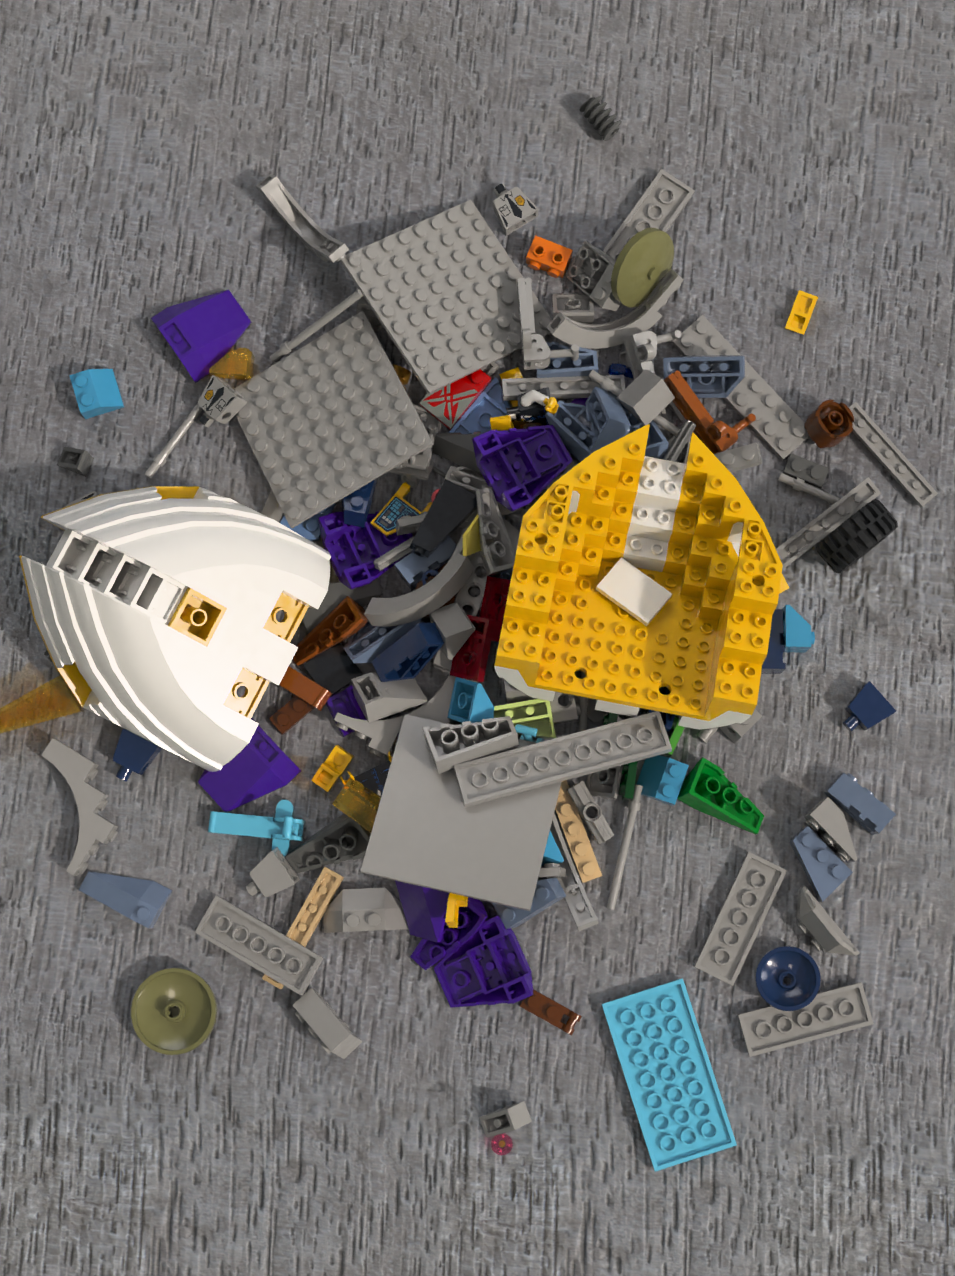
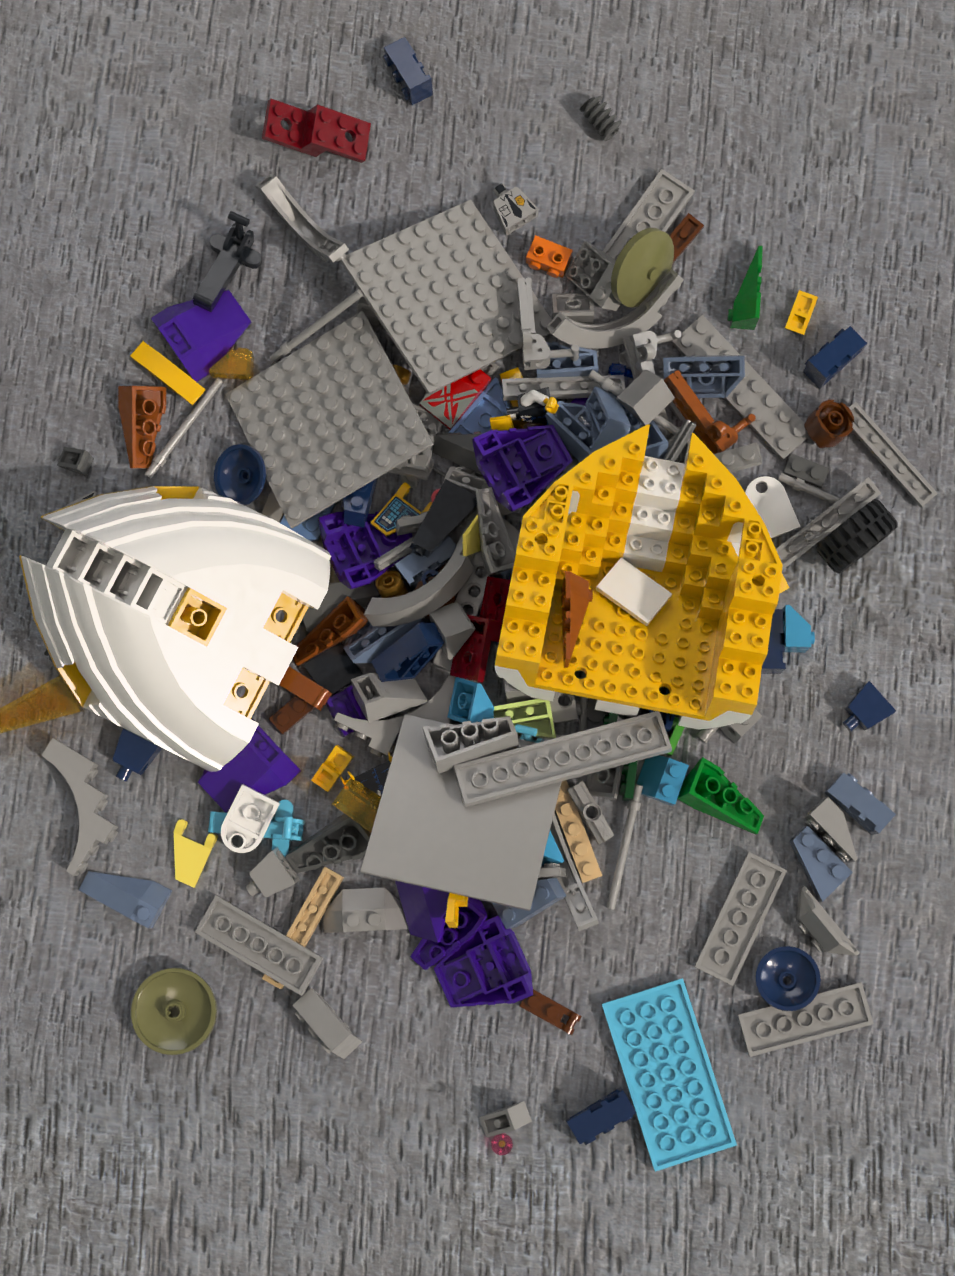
(96, 392): dark azure slope -> none
(140, 418): none -> dark orange wedge
(167, 373): none -> yellow slope
(189, 855): none -> light yellow flag
(219, 402): light grey torso -> none
(232, 473): none -> dark blue dish
(233, 252): none -> black piece
(248, 818): none -> white tile
(316, 130): none -> dark red bracket
(390, 585): none -> pearl gold wheel
(408, 71): none -> dark blue wedge
(574, 603): none -> dark orange wedge
(601, 1116): none -> dark blue wedge
(685, 234): none -> reddish brown plate
(746, 306): none -> green wedge
(773, 506): none -> white tile
(834, 356): none -> dark blue wedge

